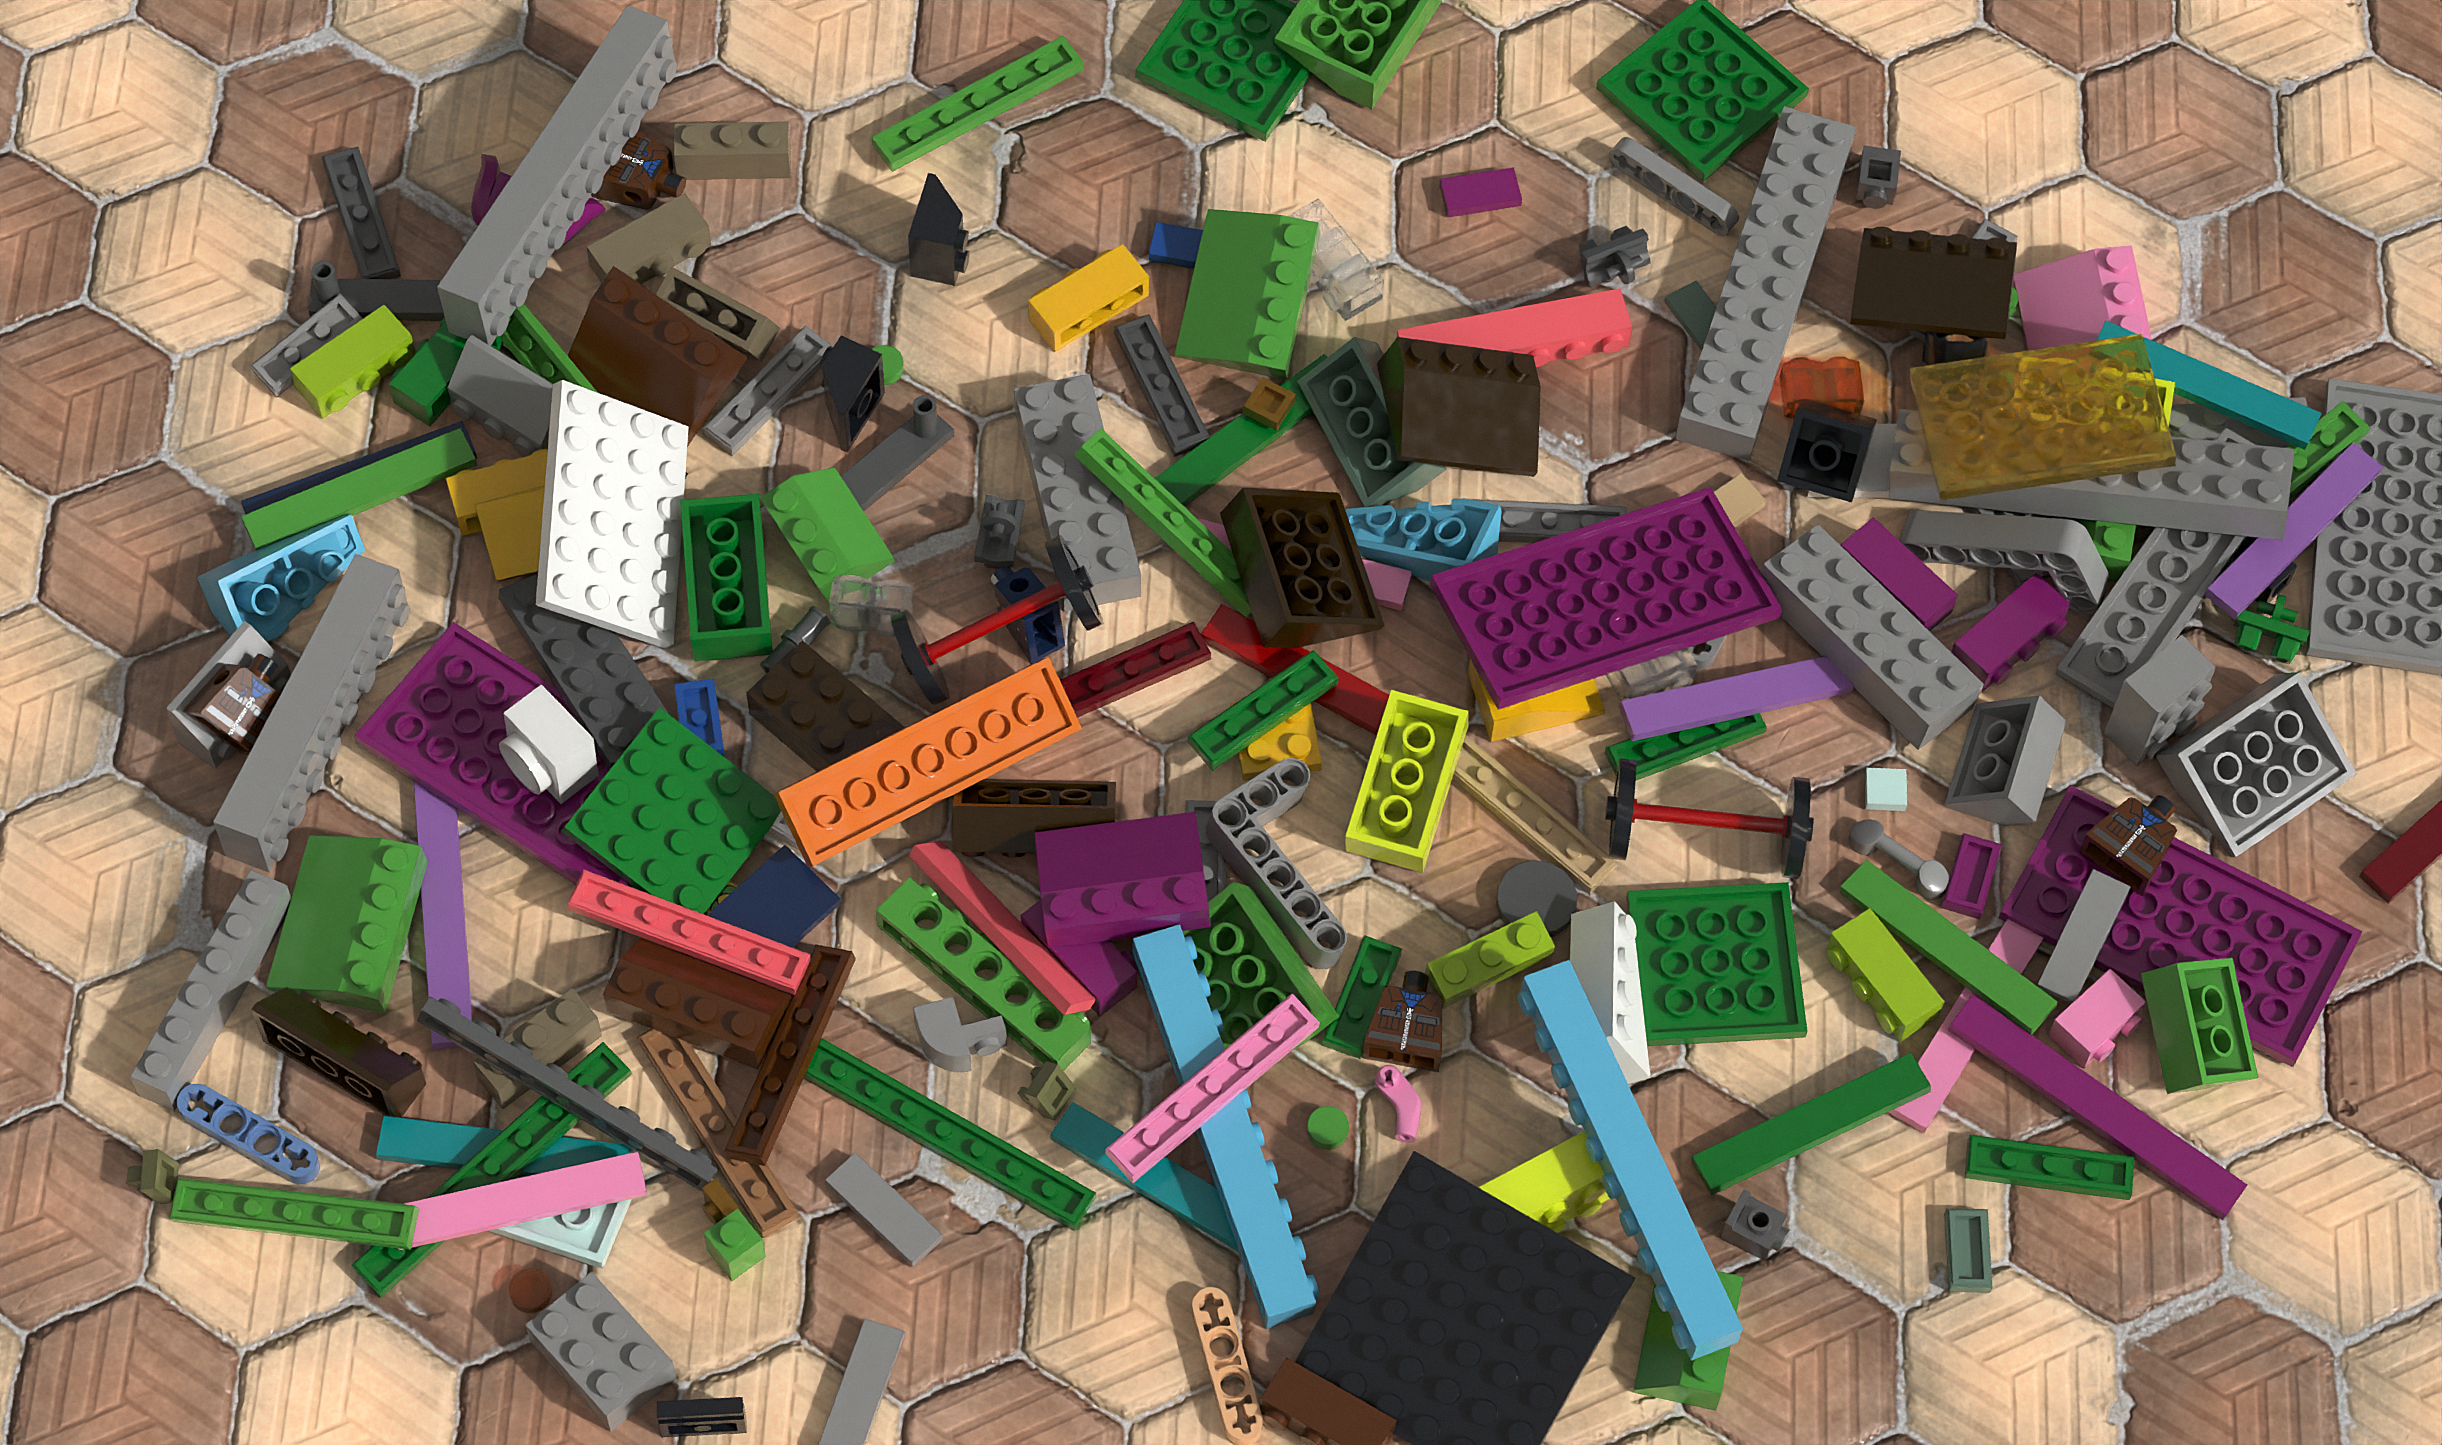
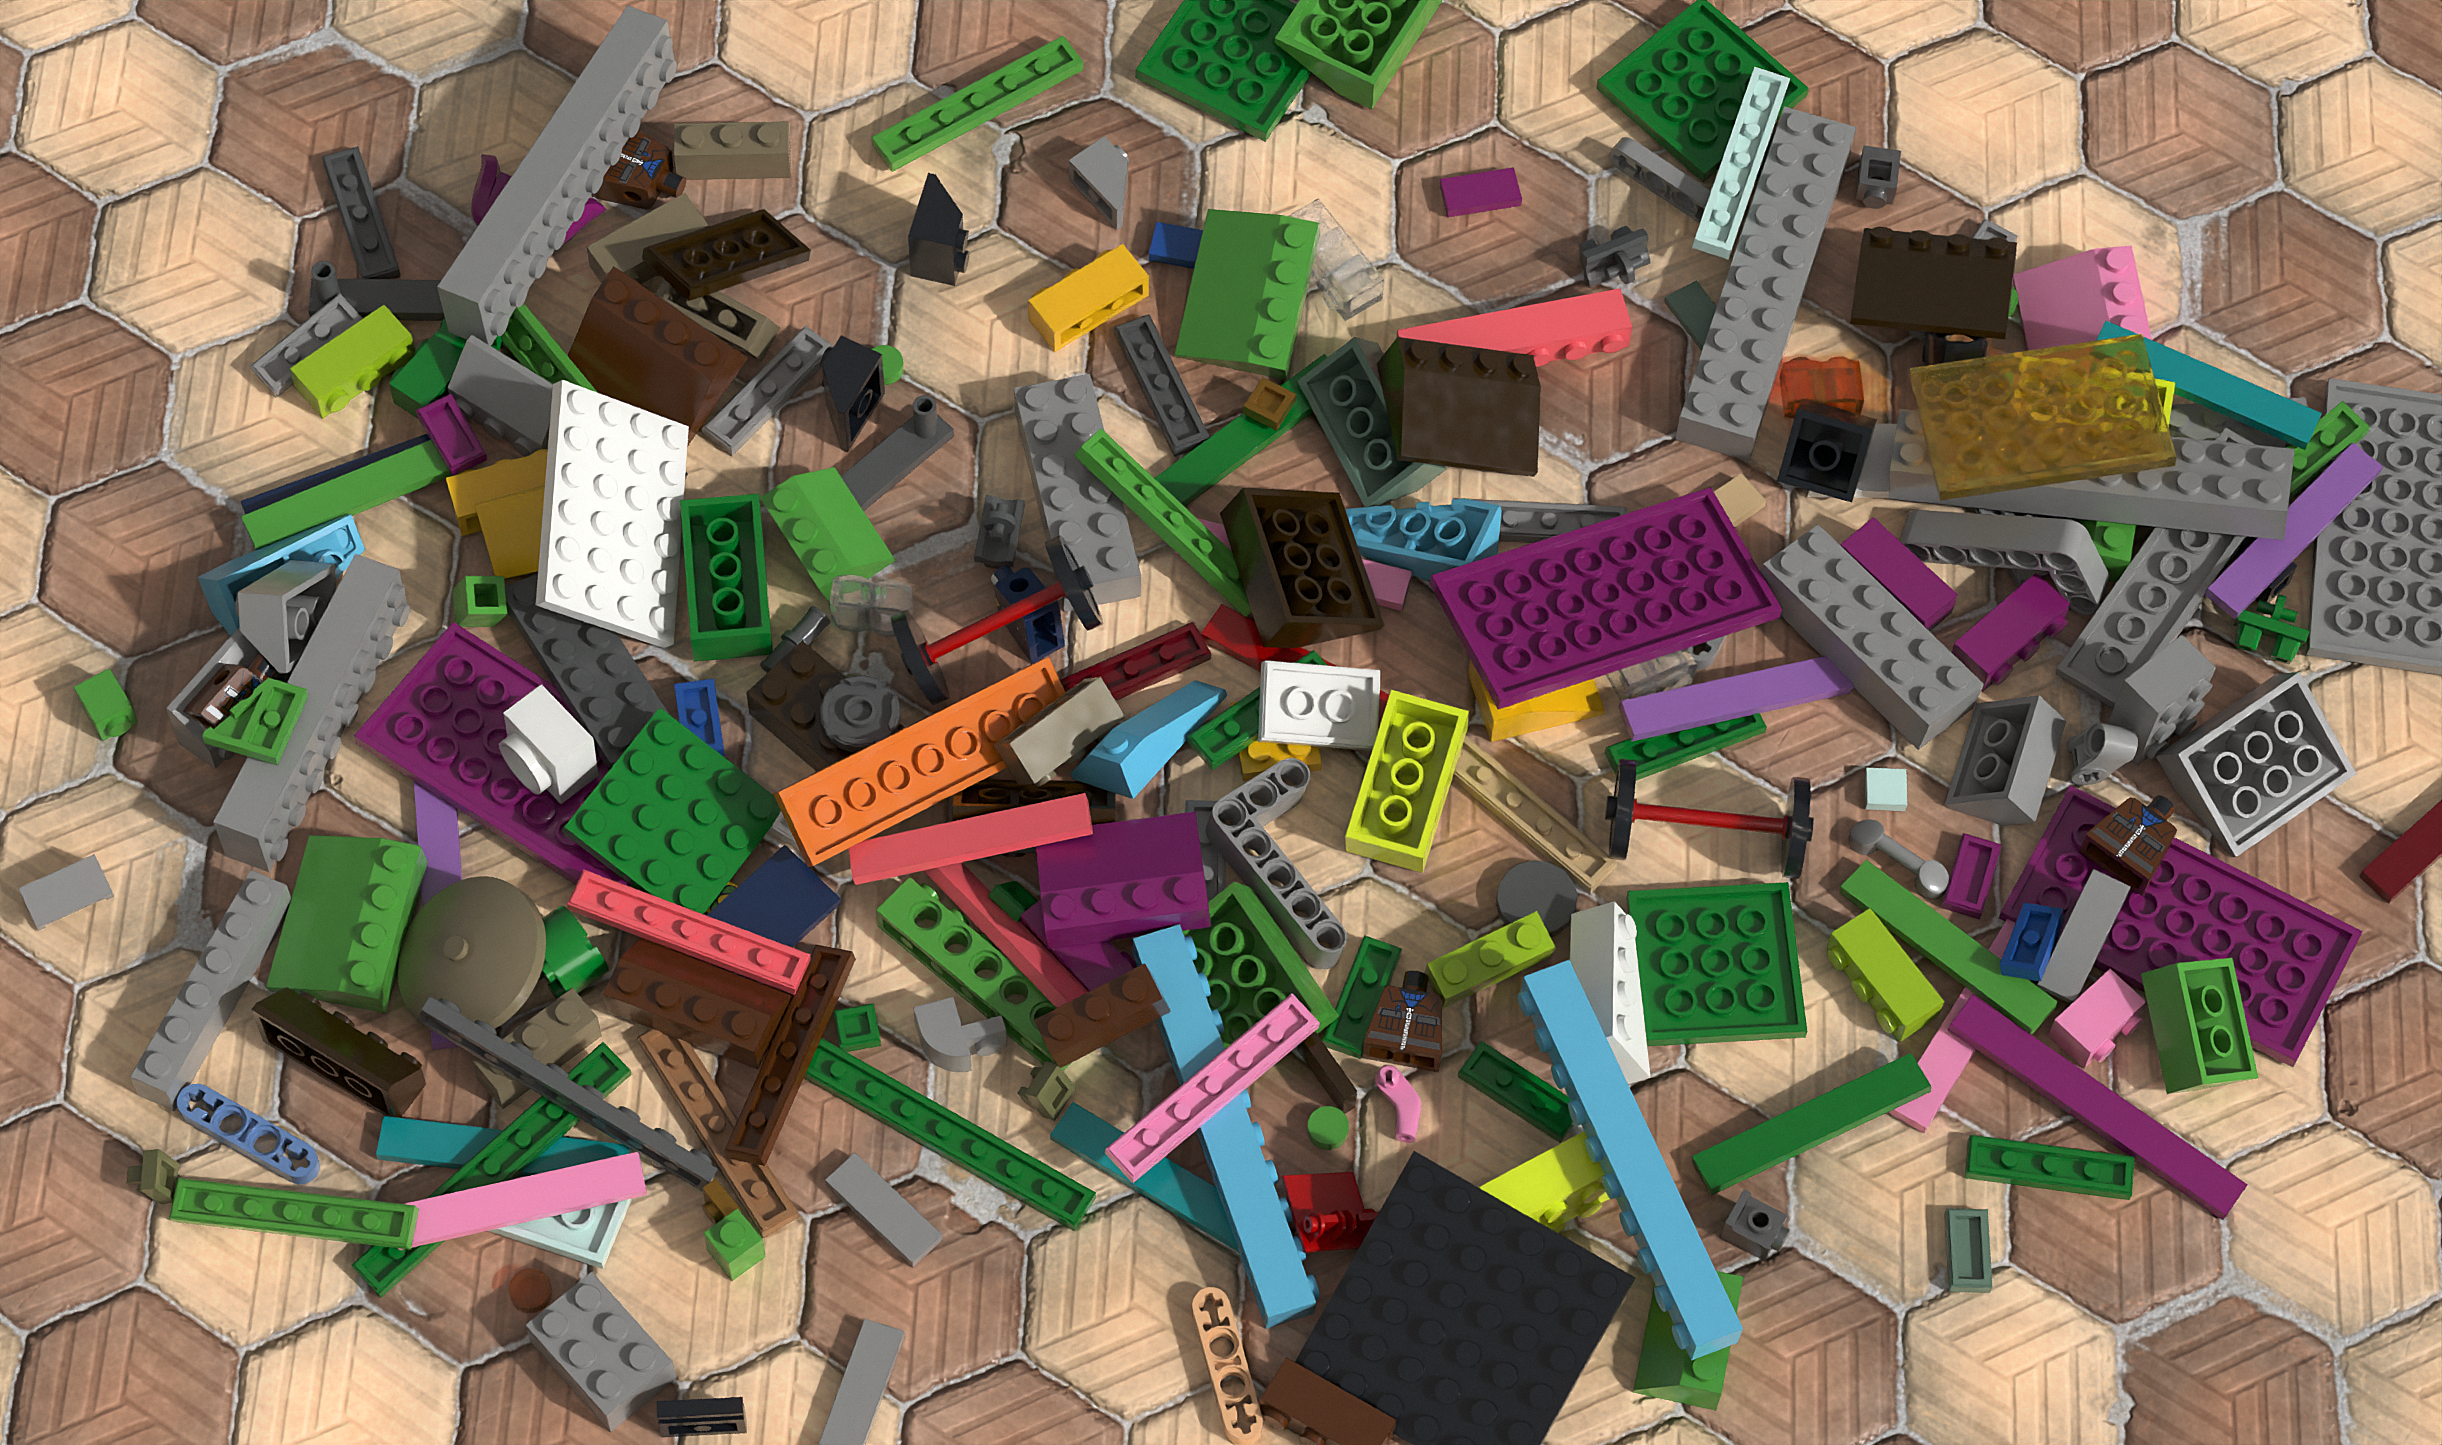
(65, 891): none -> light grey hinge
(106, 705): none -> bright green brick
(261, 723): none -> bright green wing
(284, 610): none -> light grey slope
(451, 435): none -> magenta tile
(476, 948): none -> dark tan dish
(479, 601): none -> bright green brick
(569, 954): none -> green brick
(726, 254): none -> dark brown tile
(857, 1028): none -> green tile
(859, 712): none -> dark grey tile
(970, 839): none -> coral tile
(1012, 899): none -> green tile
(1060, 732): none -> brick
(1102, 178): none -> light grey slope
(1102, 1015): none -> reddish brown brick
(1145, 742): none -> medium azure wedge
(1318, 705): none -> white tile
(1328, 1072): none -> dark brown tile
(1328, 1211): none -> red hinge
(1518, 1091): none -> green tile
(1741, 163): none -> light aqua plate
(2032, 941): none -> blue plate
(2100, 752): none -> light grey piece

